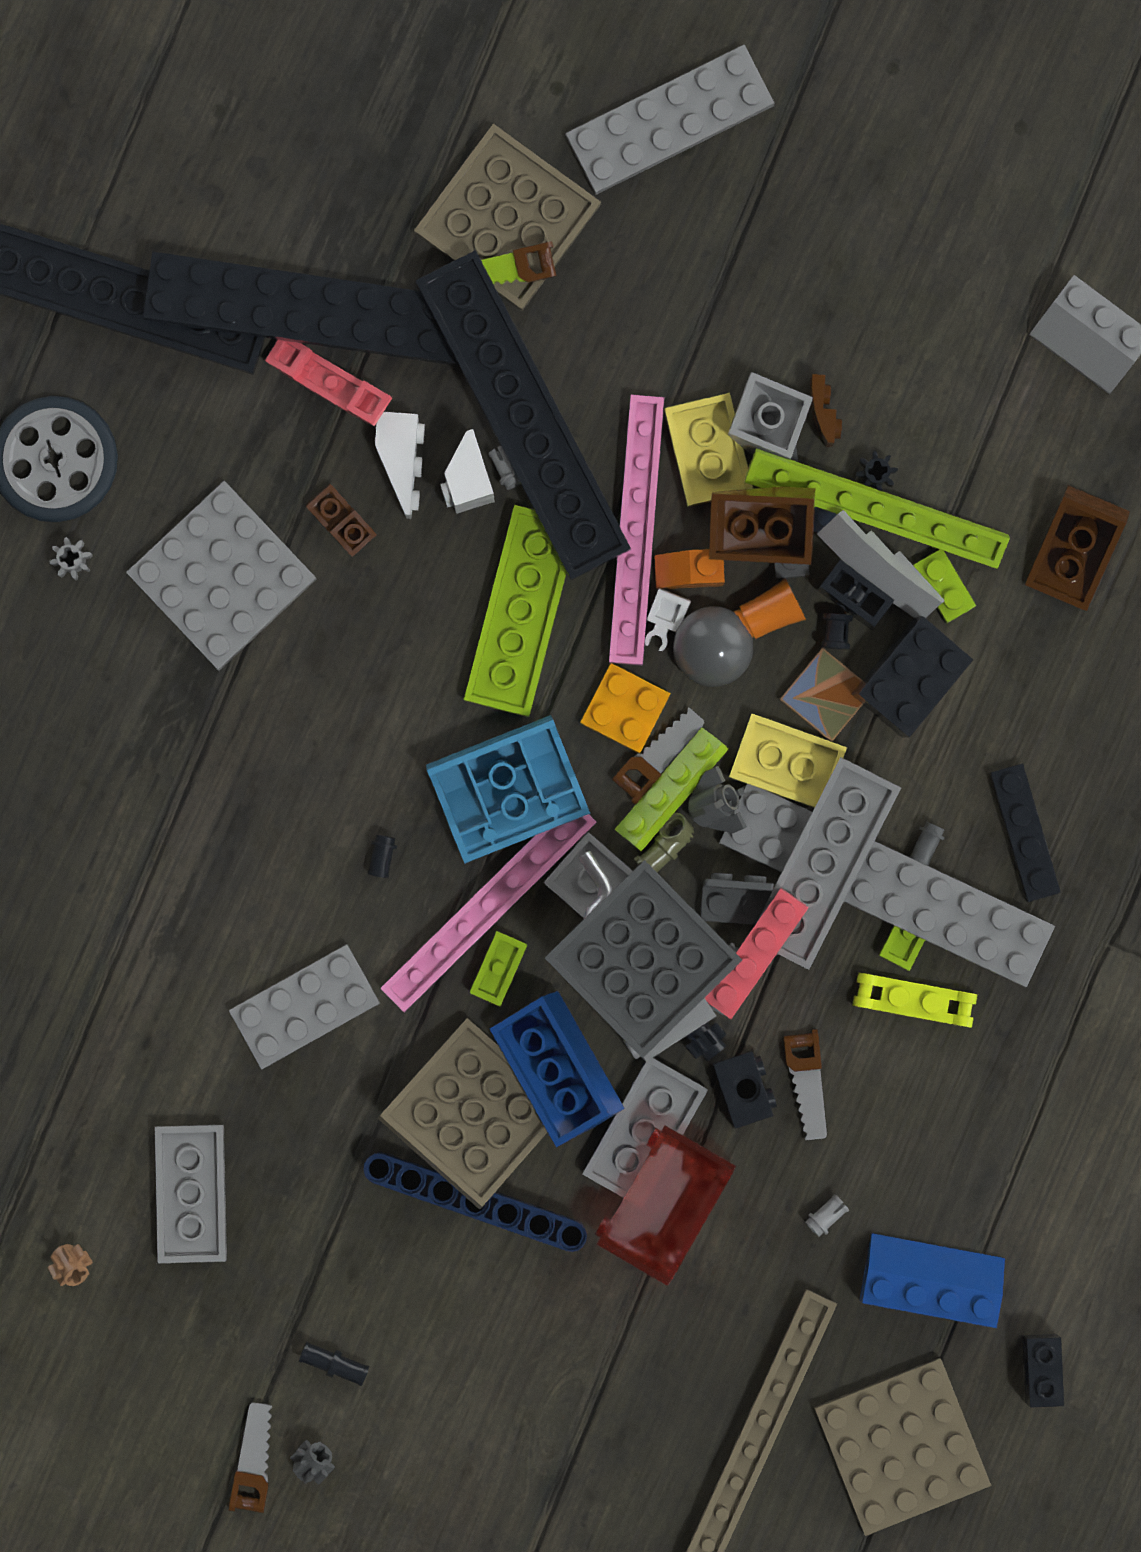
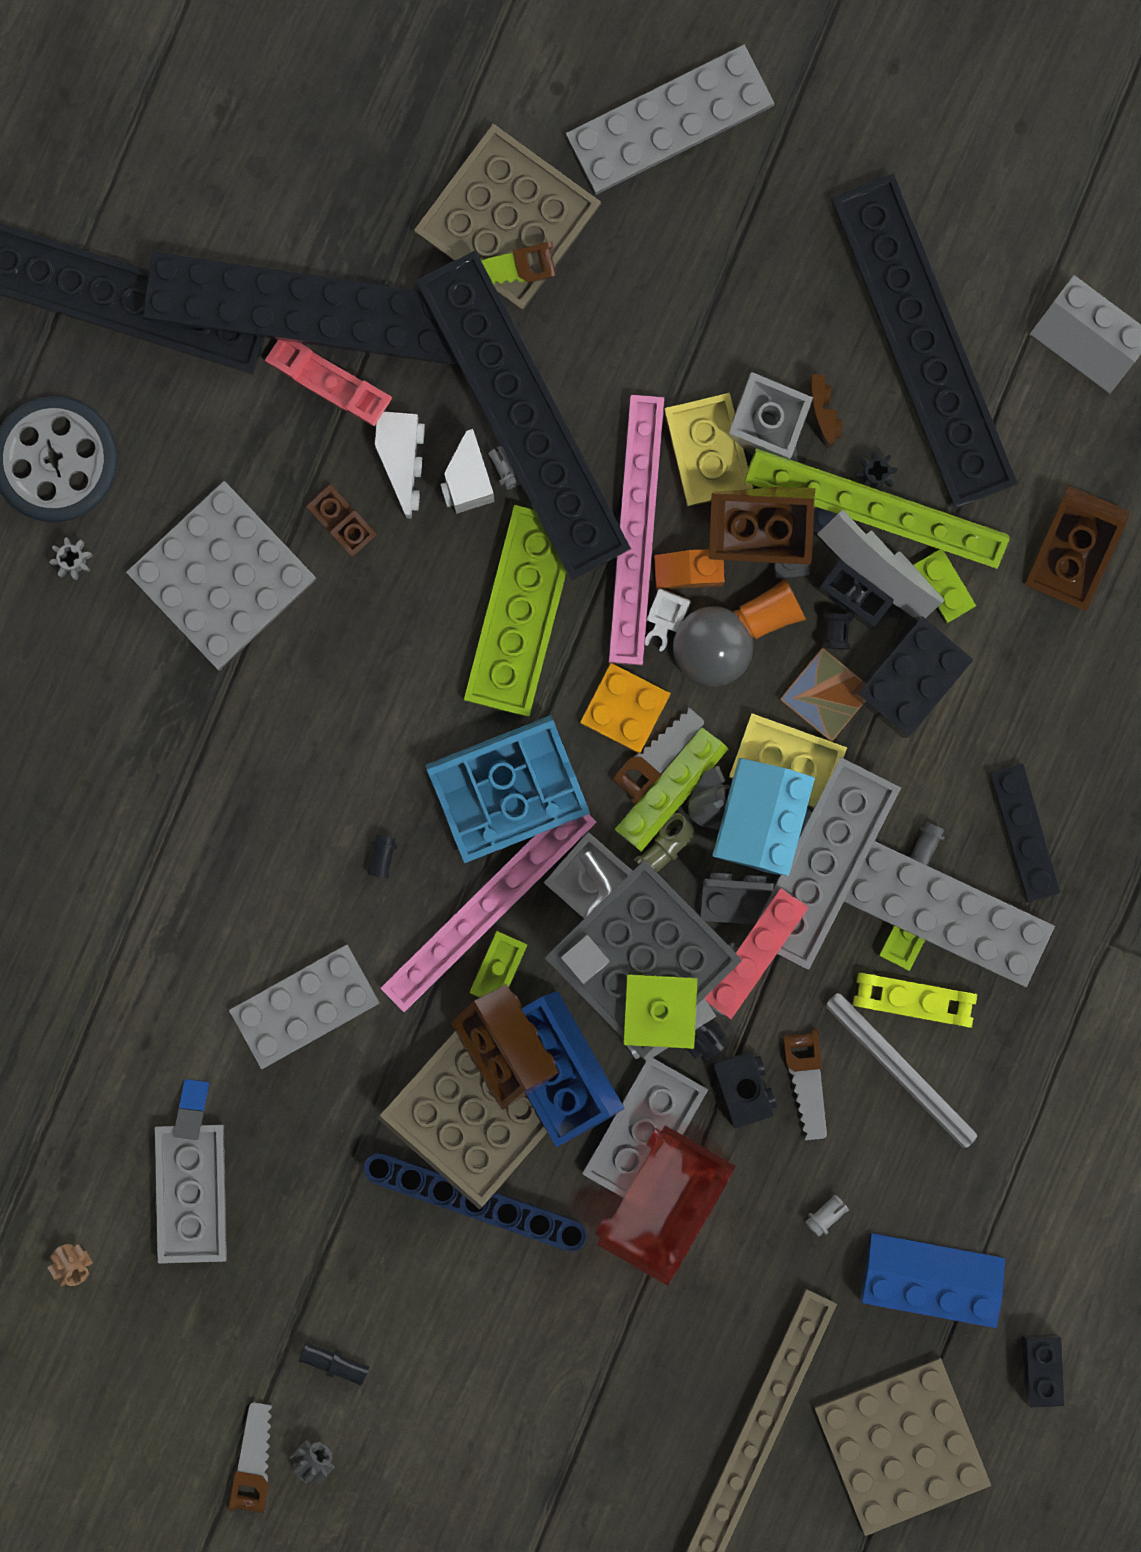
(191, 1109): none -> sticker
(504, 1046): none -> reddish brown slope
(585, 959): none -> light grey tile
(660, 1011): none -> lime plate
(763, 817): none -> medium azure slope
(901, 1070): none -> light grey axle
(924, 341): none -> black plate

